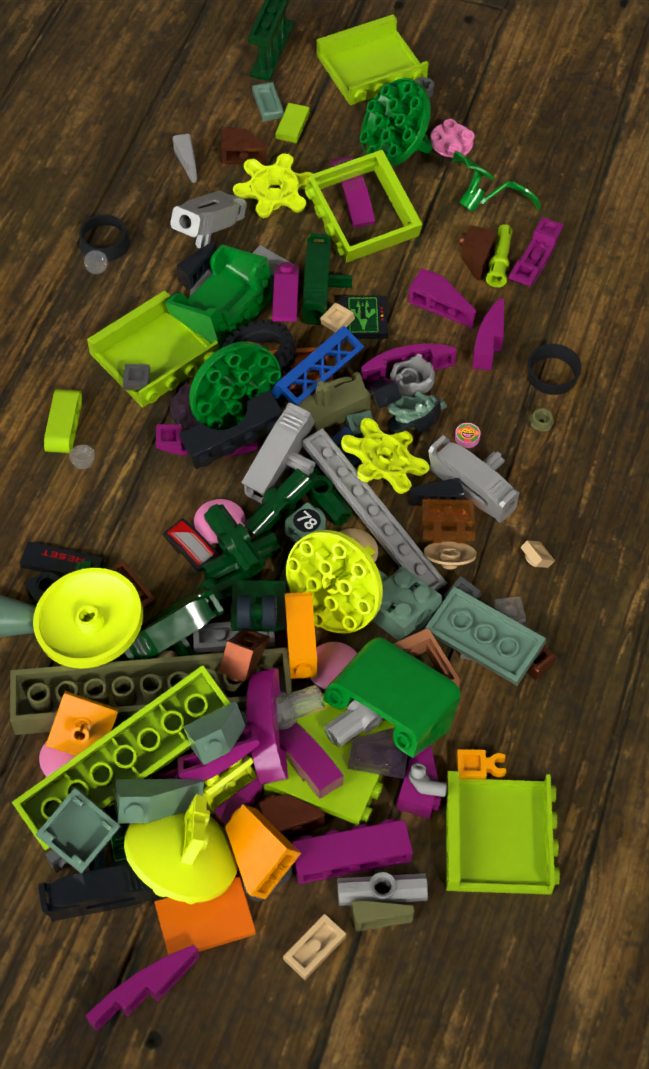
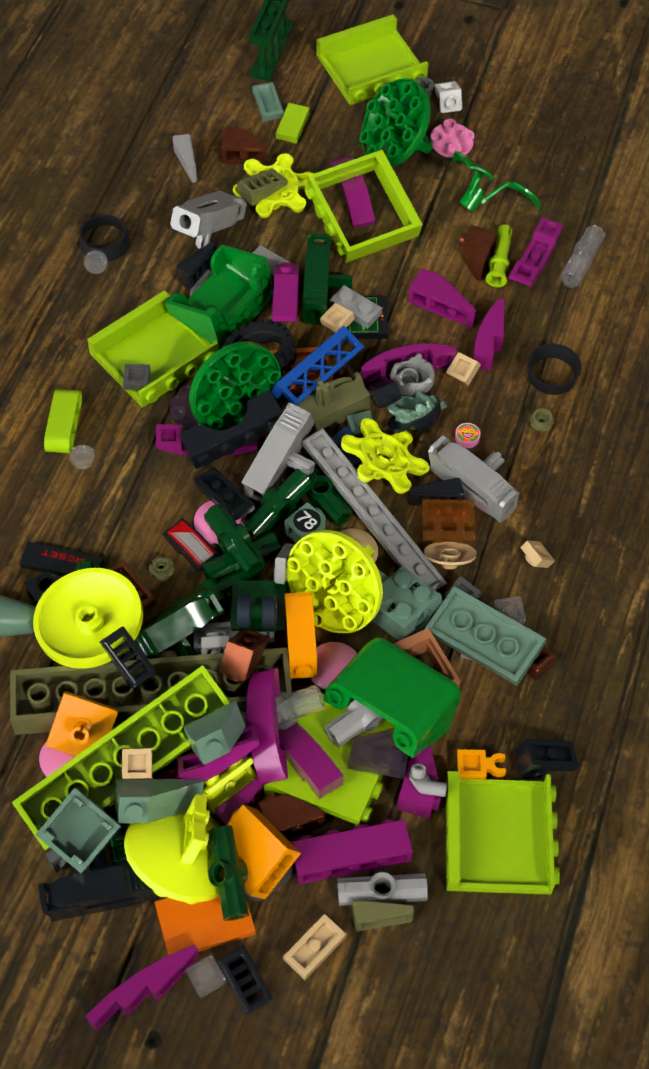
(135, 651): none -> black slope
(136, 763): none -> tan plate
(161, 574): none -> olive plate
(205, 976): none -> clear plate
(214, 643): none -> light grey plate
(223, 492): none -> black tile
(228, 873): none -> dark green piece
(253, 196): none -> olive slope
(254, 974): none -> black slope
(280, 572): none -> light grey tile
(364, 310): none -> light grey plate
(449, 96): none -> white bracket
(463, 368): none -> tan plate
(540, 756): none -> black plate
(582, 256): none -> clear piece

